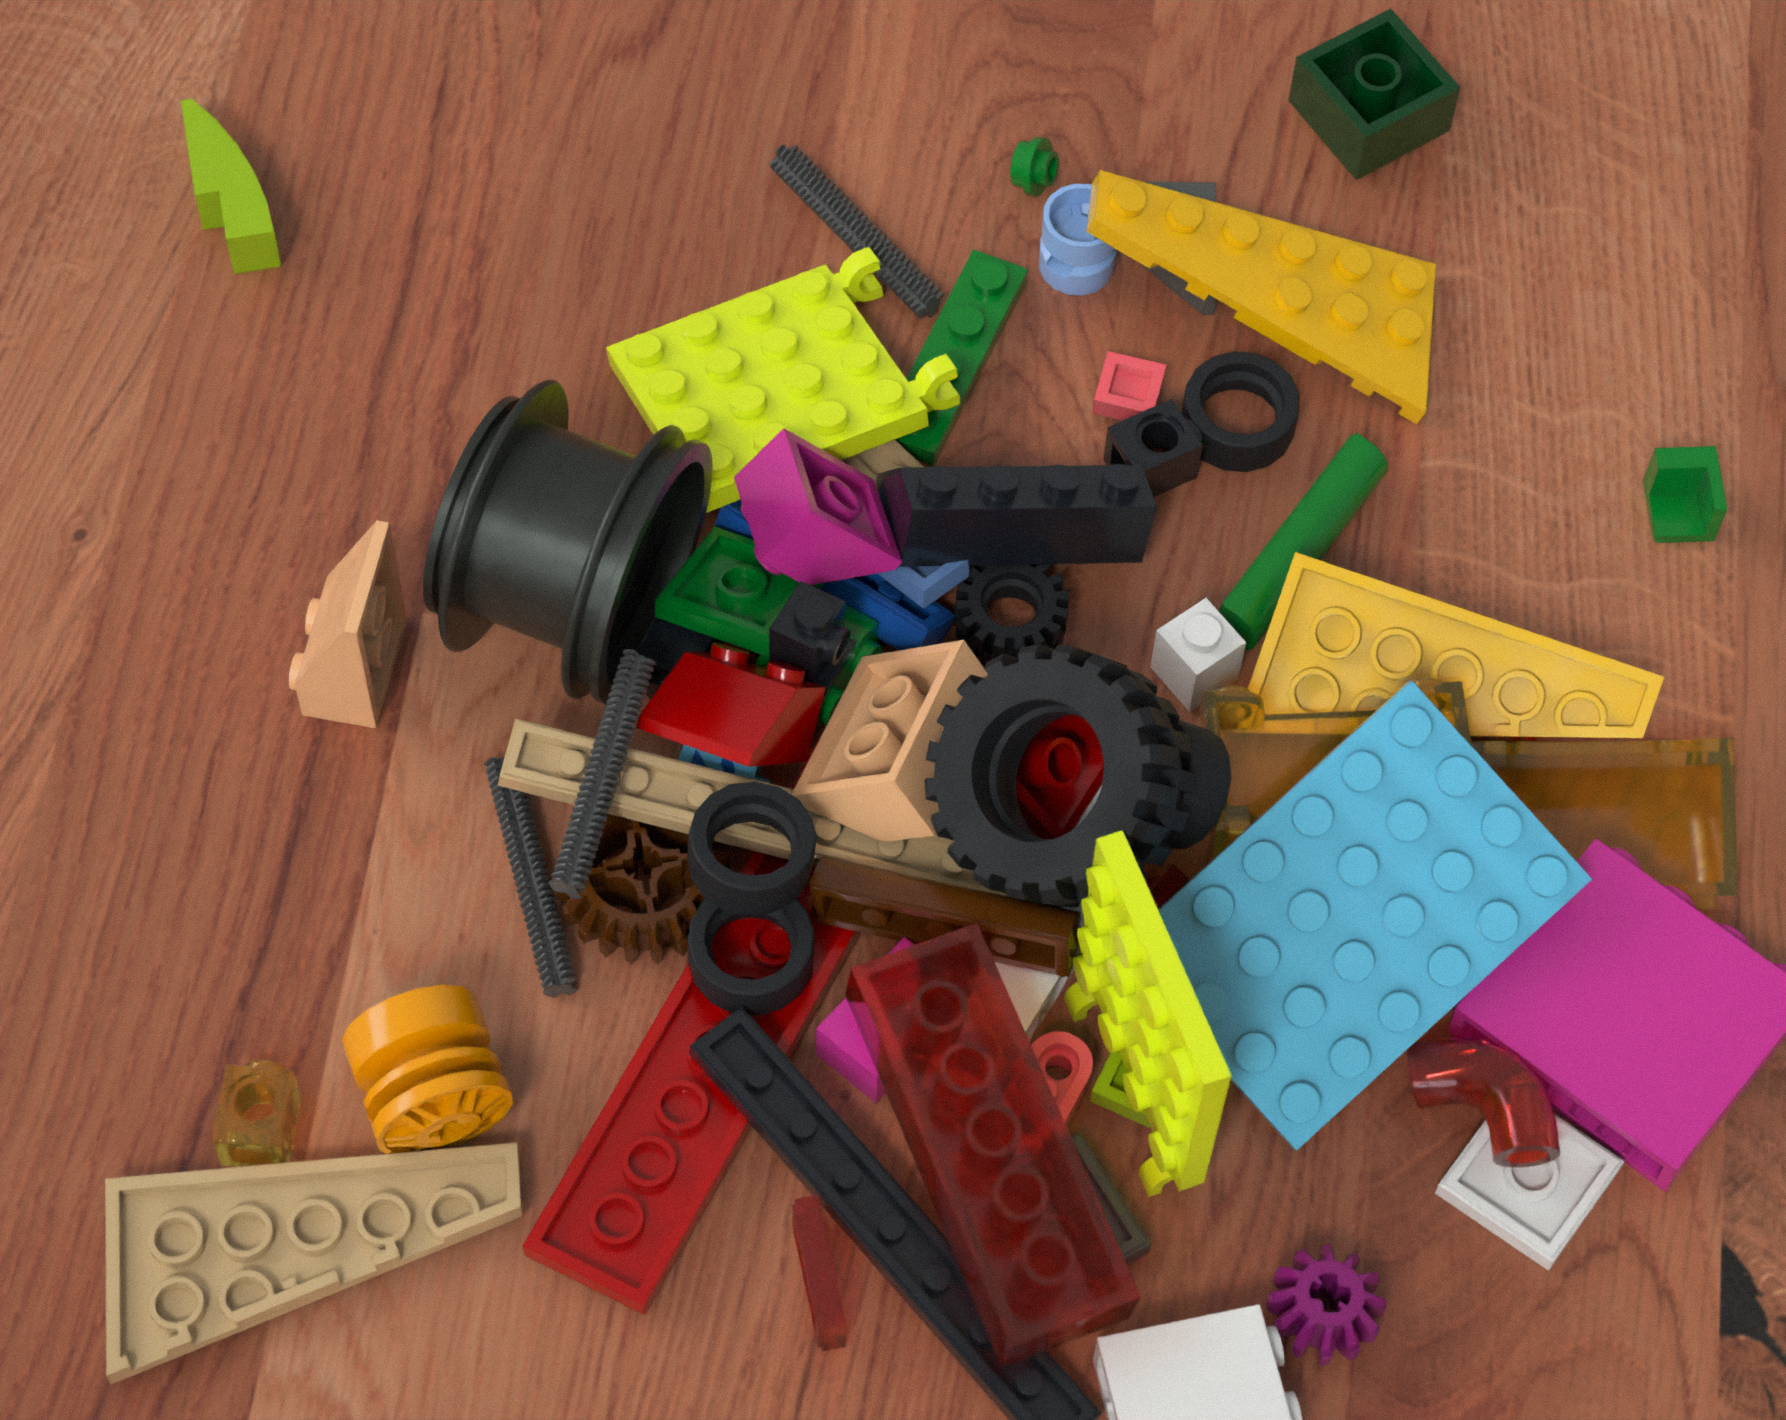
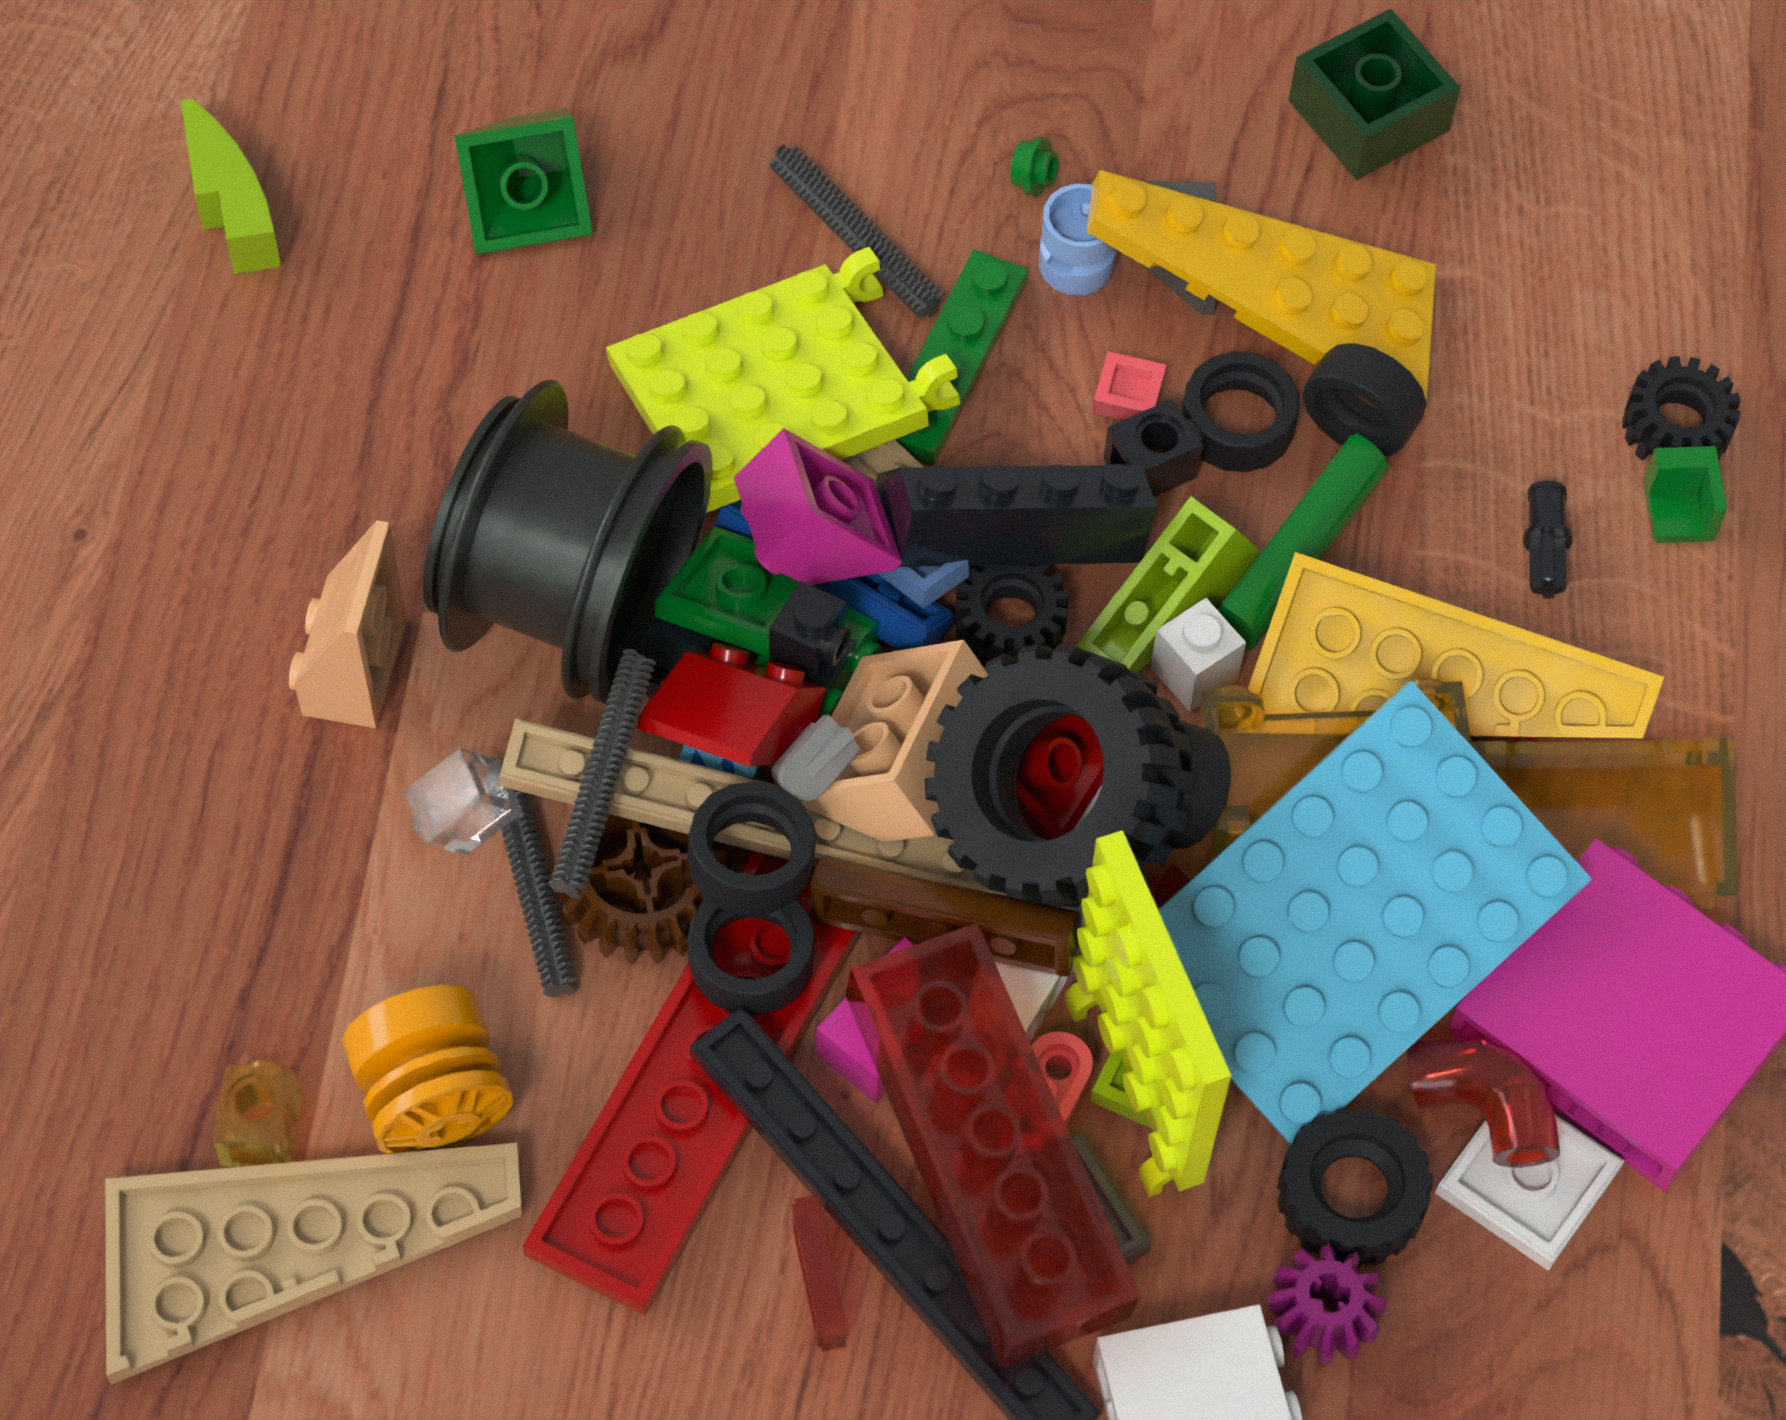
(461, 802): none -> clear brick
(523, 181): none -> green slope
(815, 759): none -> light grey piece
(1189, 562): none -> lime slope
(1365, 1137): none -> black tyre
(1379, 381): none -> black tyre
(1547, 538): none -> black axle
(1682, 386): none -> black tyre

